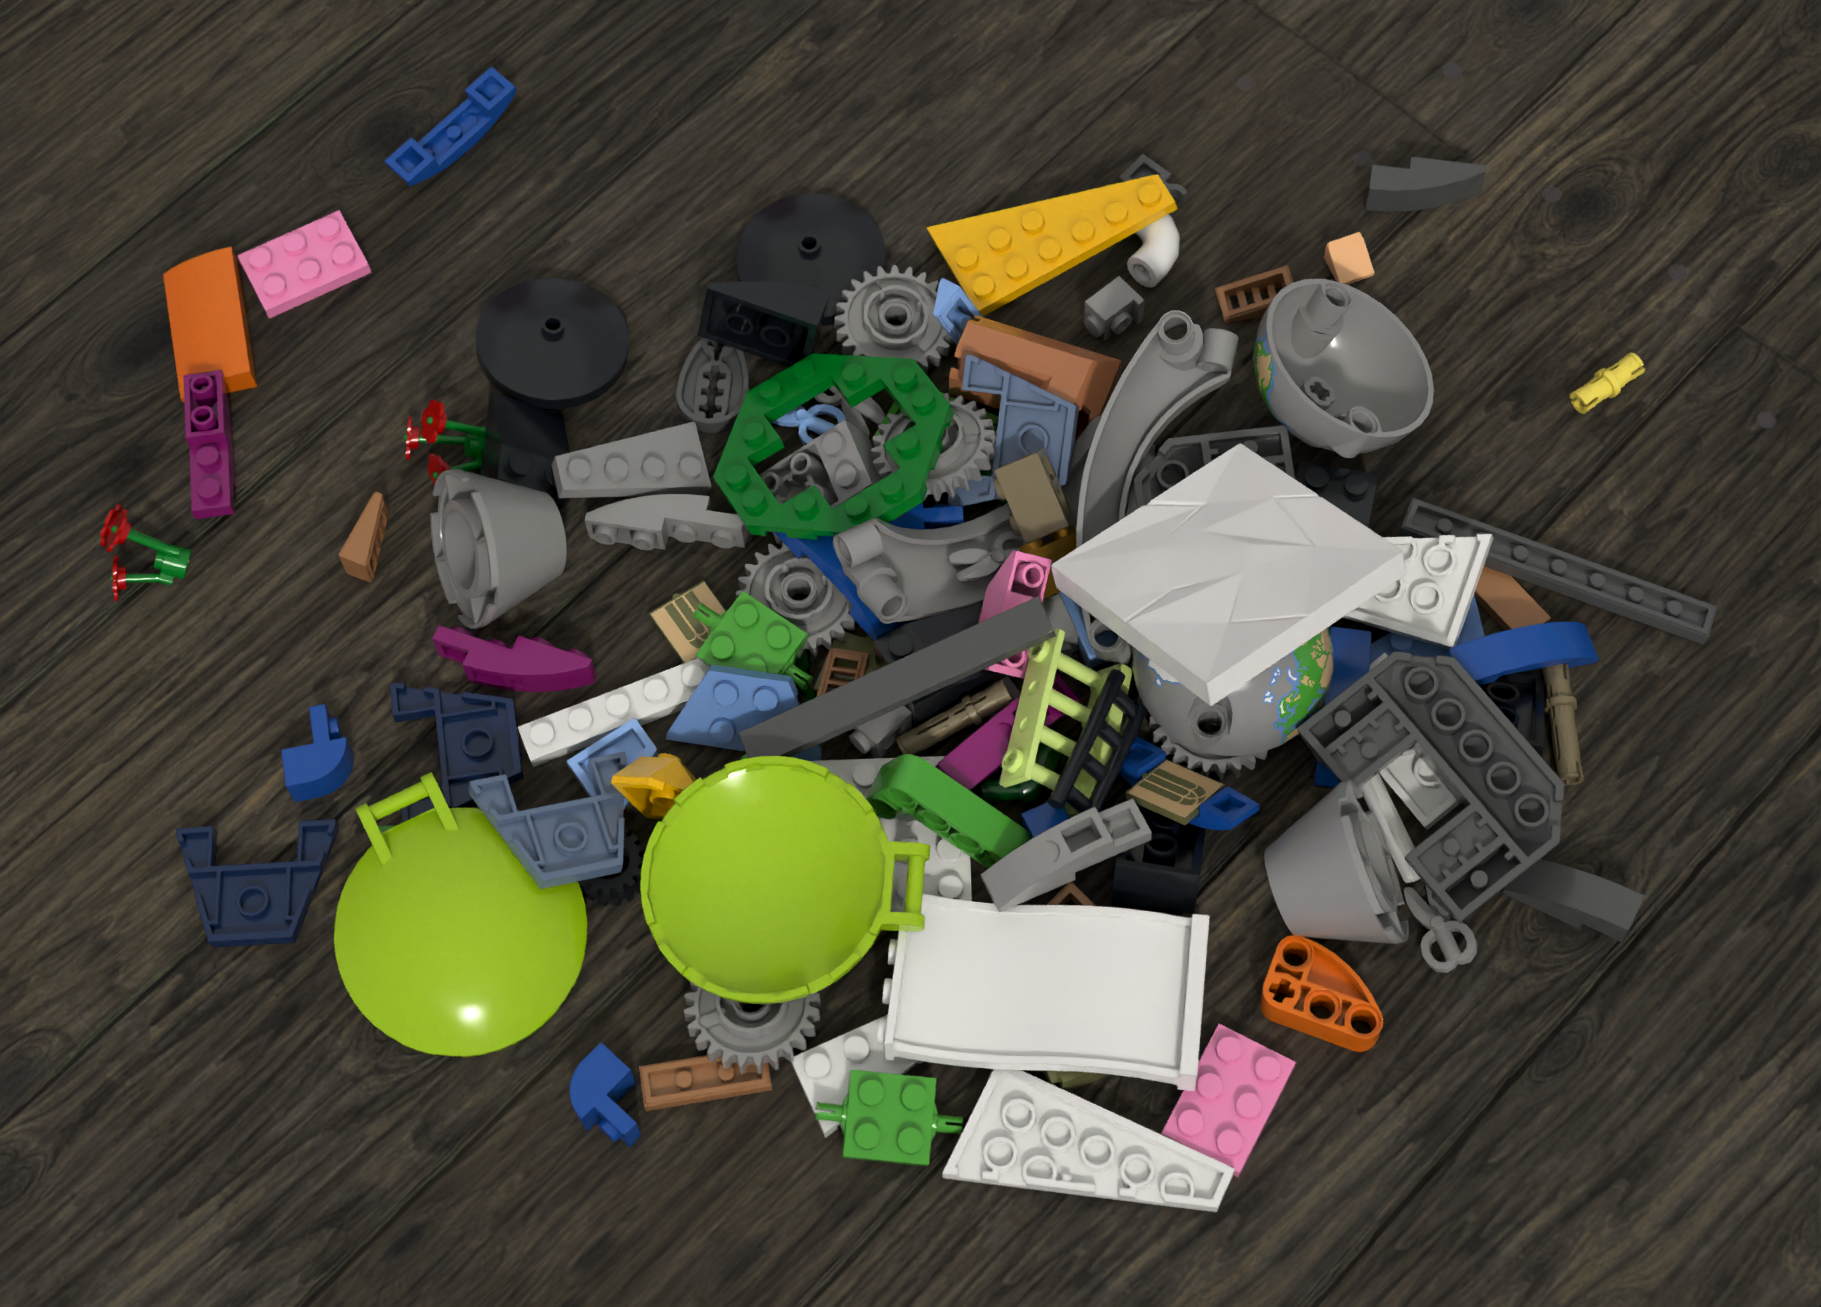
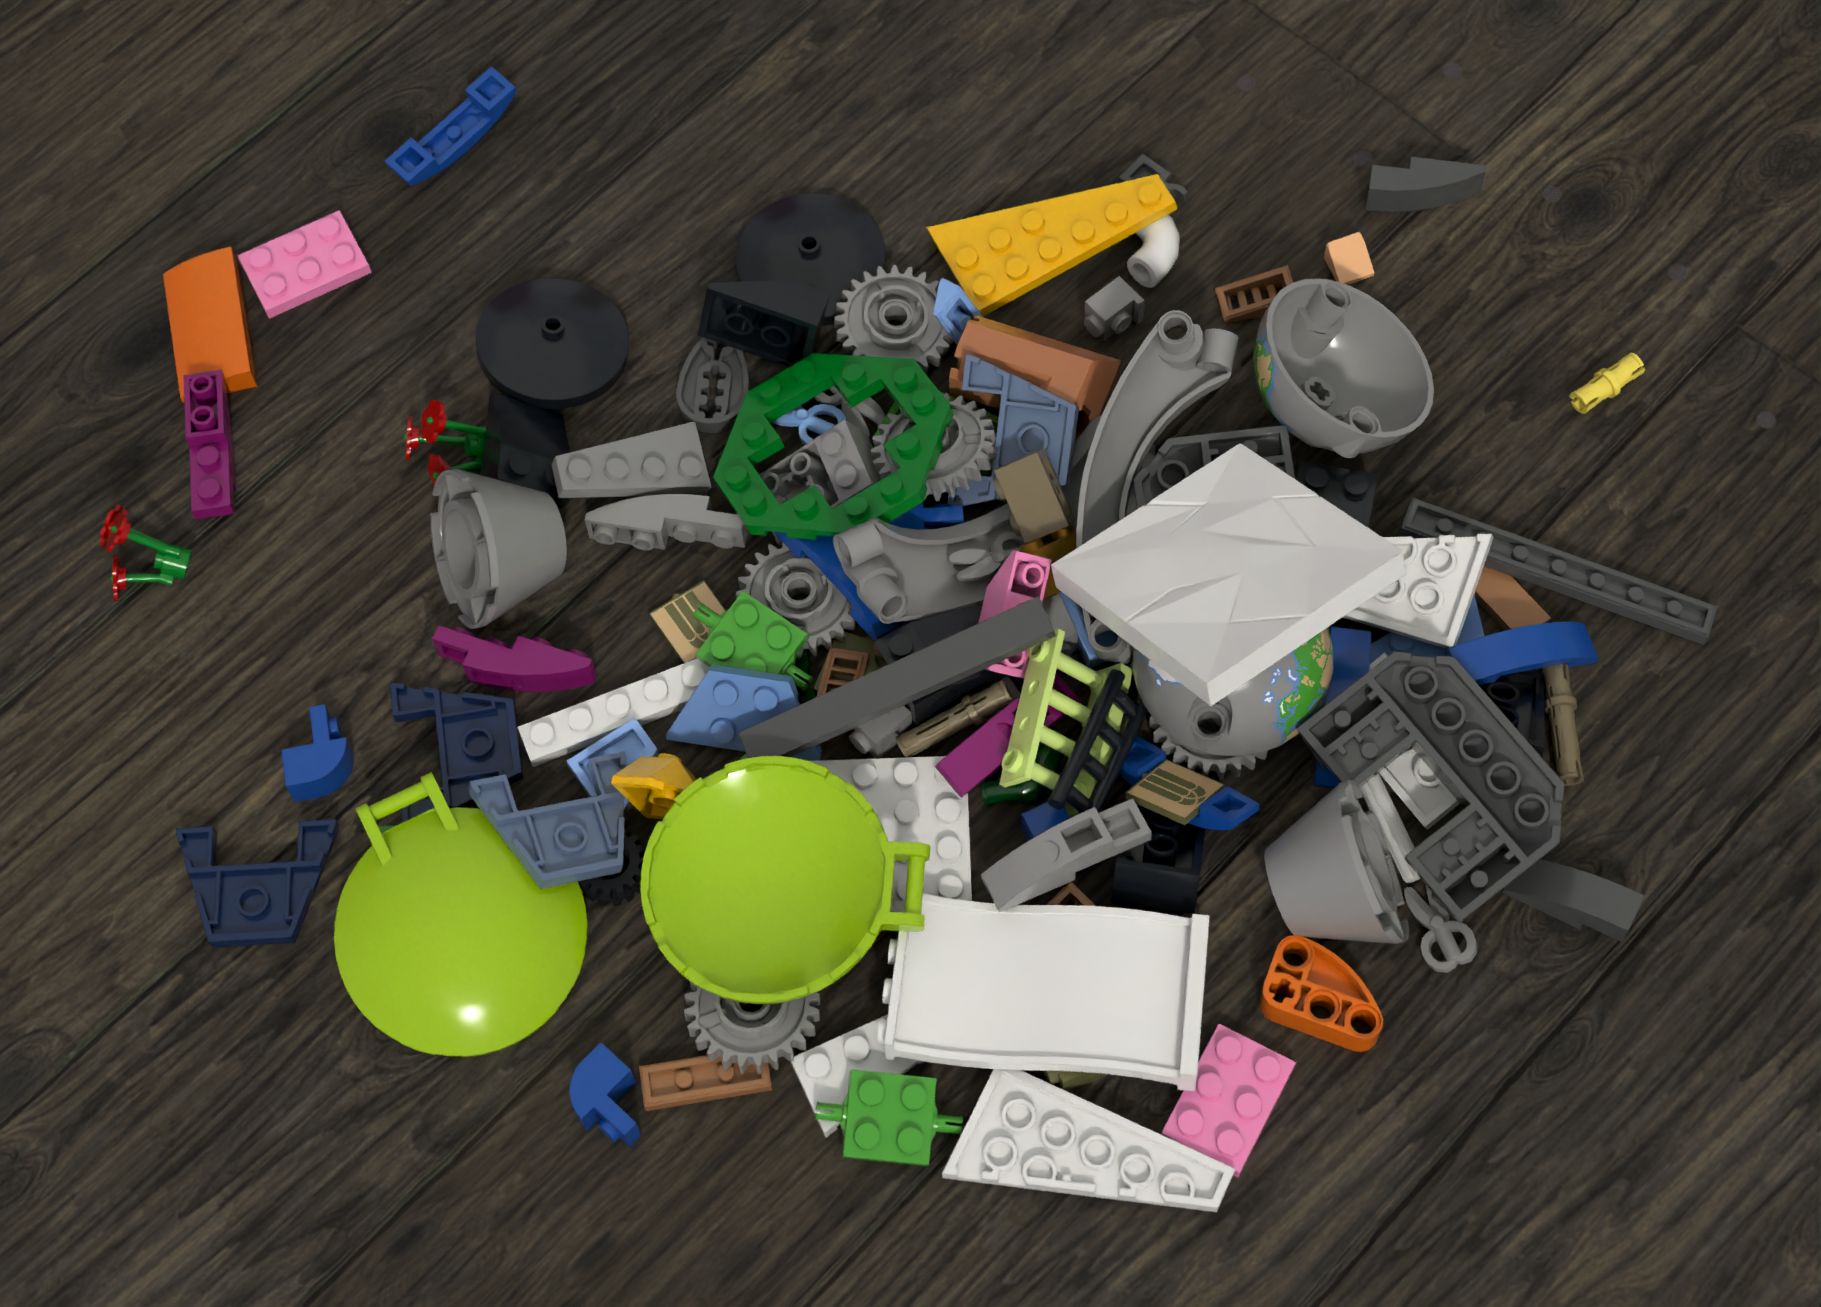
(364, 543): medium nougat slope -> none
(946, 808): bright green beam -> none

